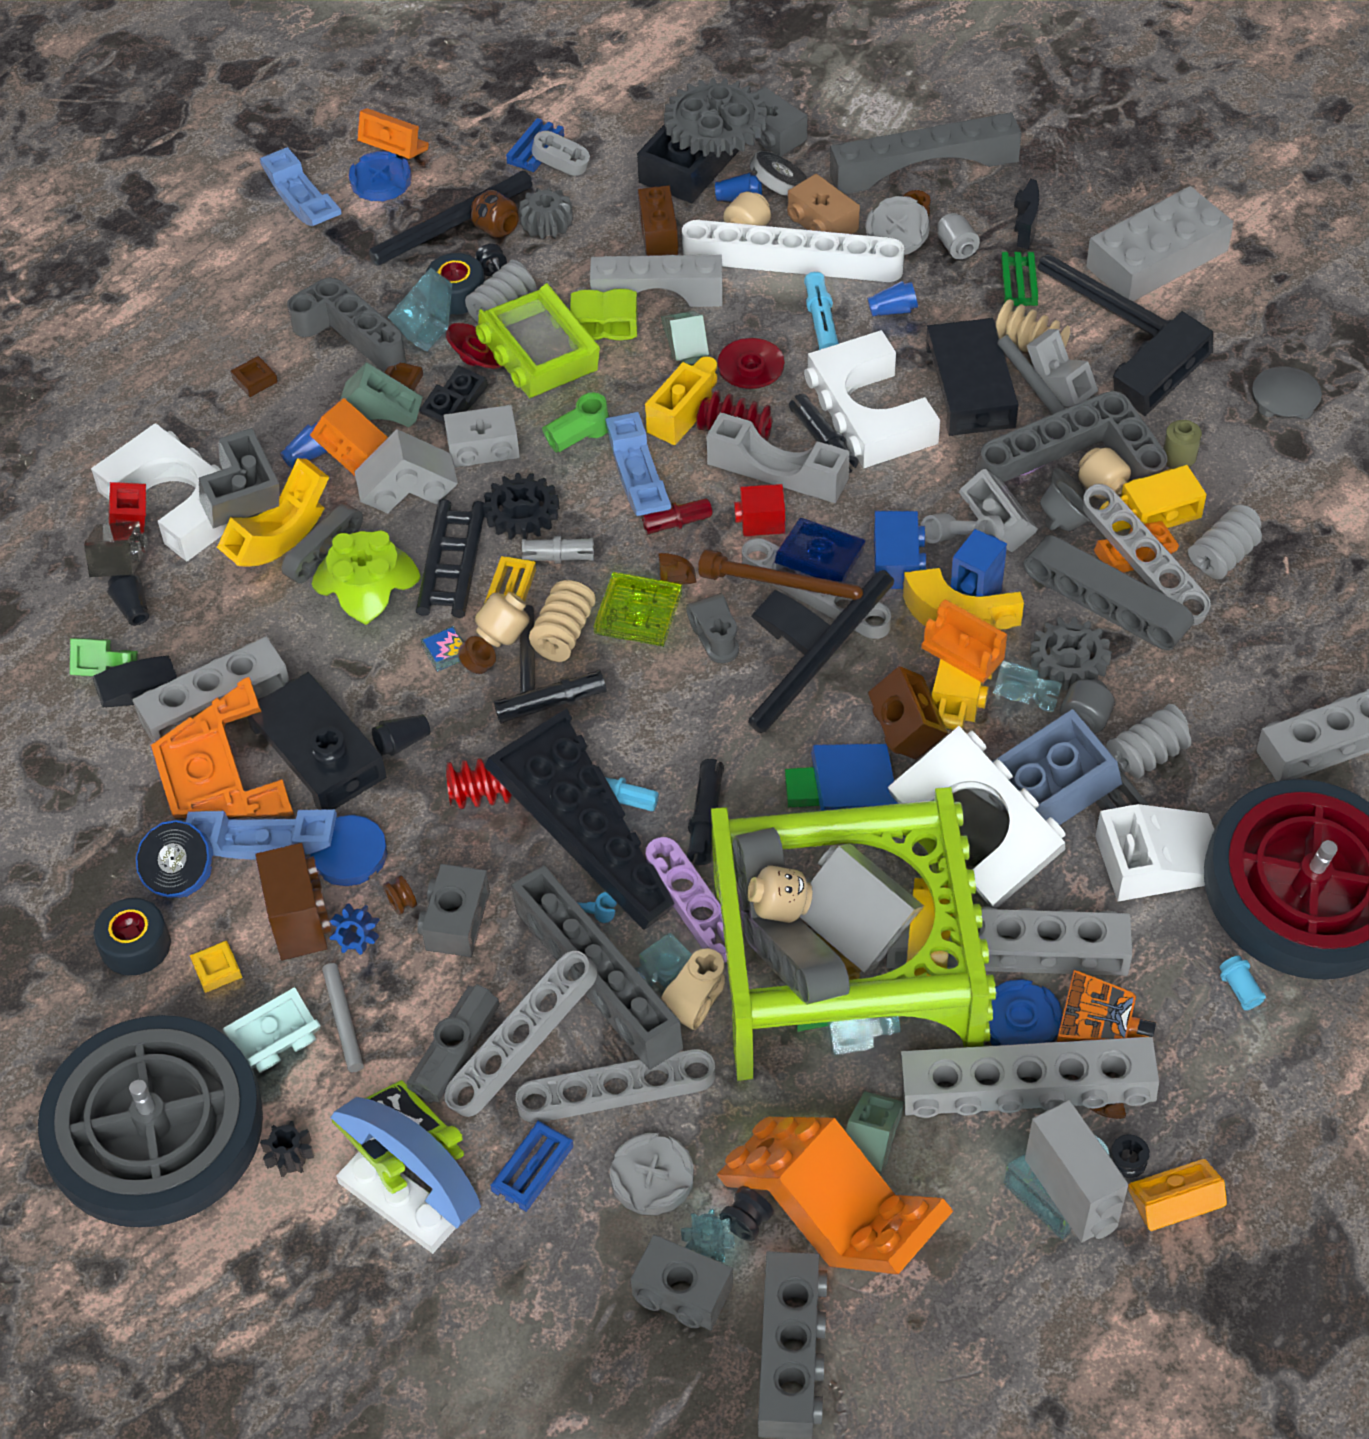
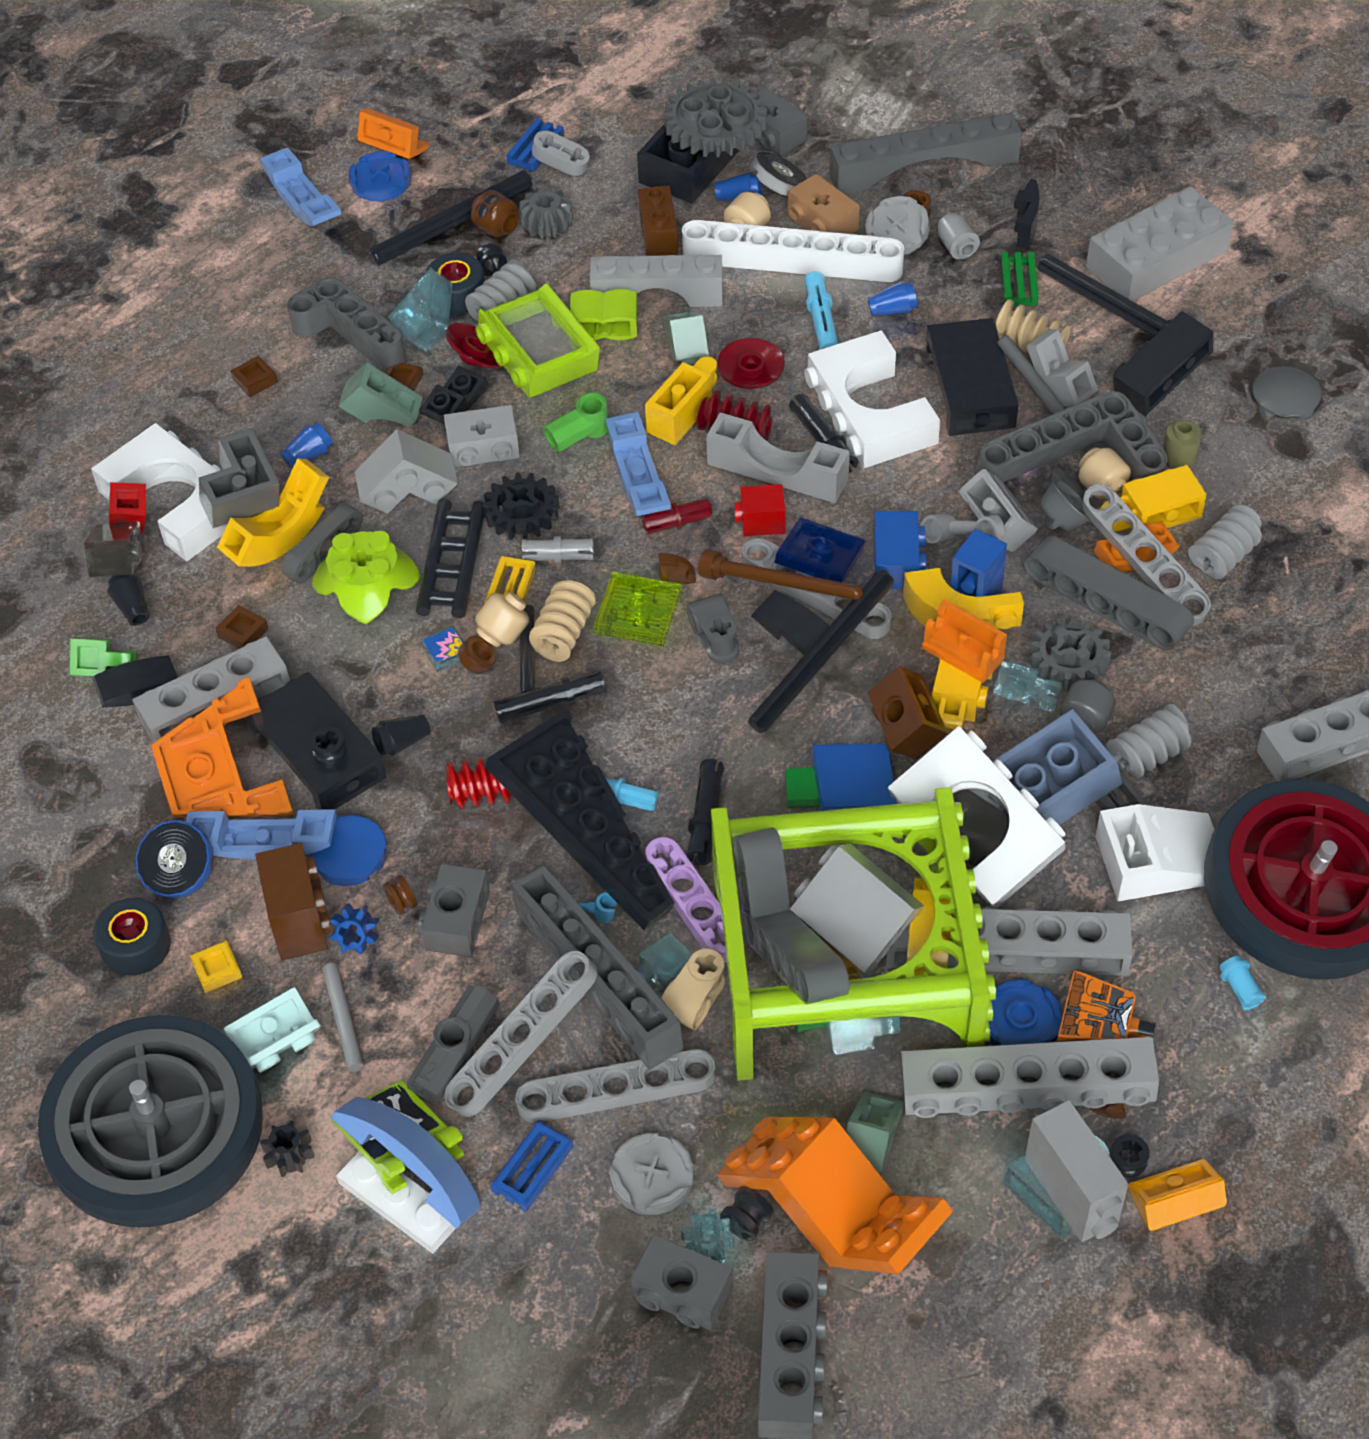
(241, 627): none -> reddish brown plate
(347, 435): orange hinge -> none
(780, 894): tan head -> none

